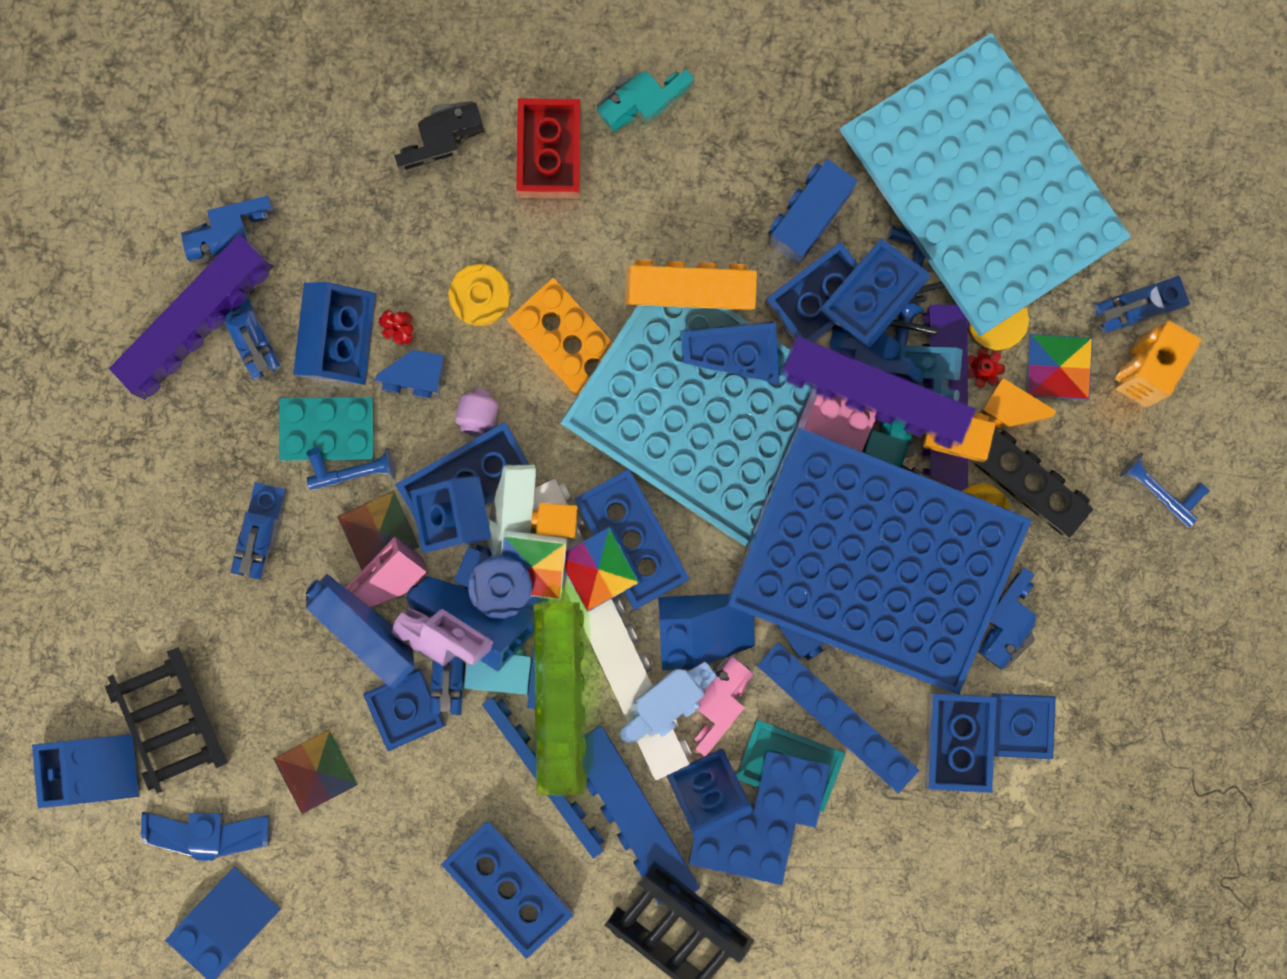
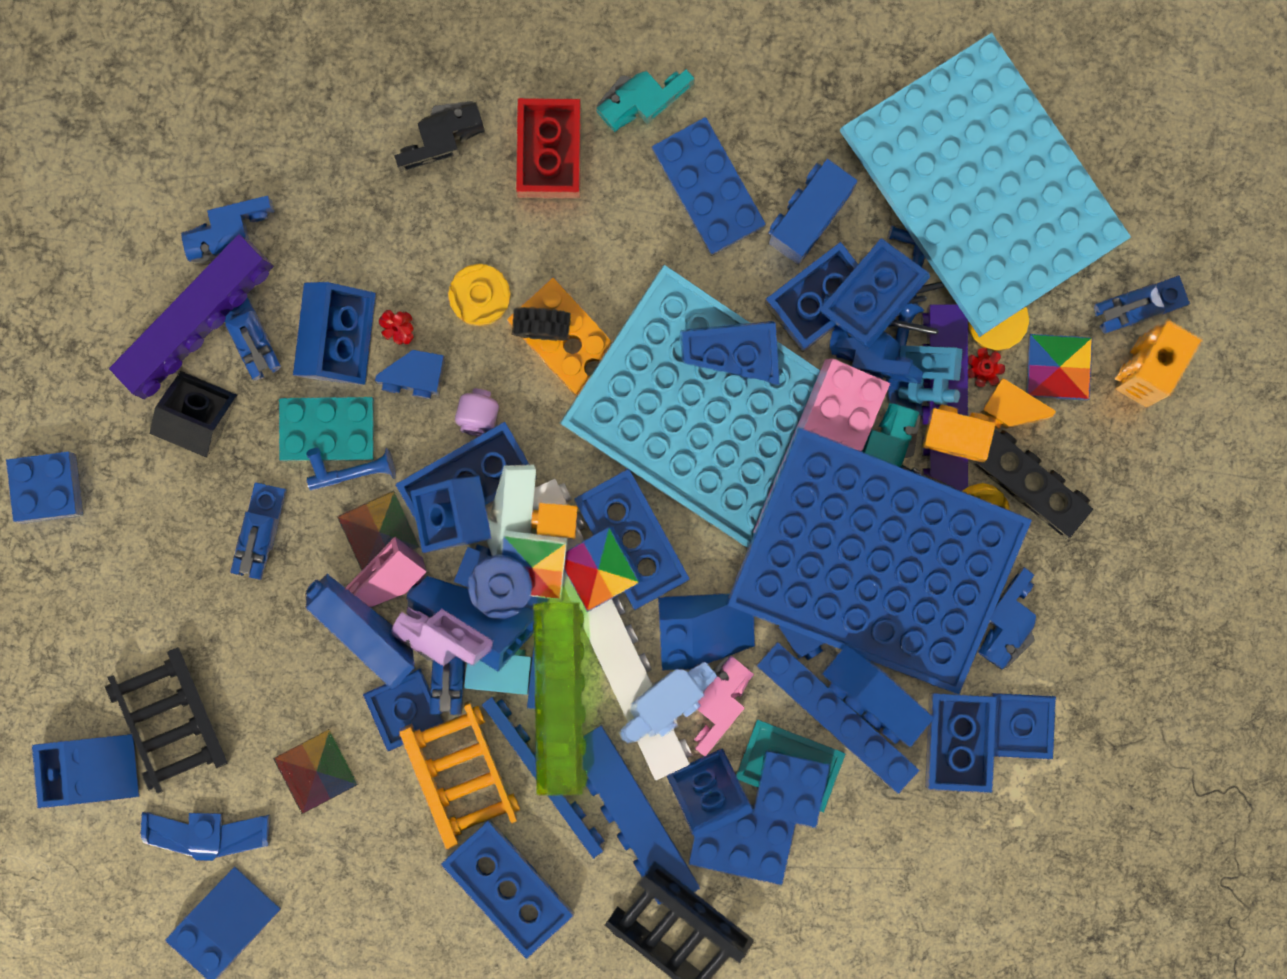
(44, 487): none -> blue brick
(192, 414): none -> black slope
(440, 798): none -> light orange fence
(541, 323): none -> black tyre
(690, 286): light orange brick -> none
(708, 186): none -> blue plate
(877, 392): dark purple brick -> none
(878, 696): none -> blue brick
(1181, 510): blue piece -> none

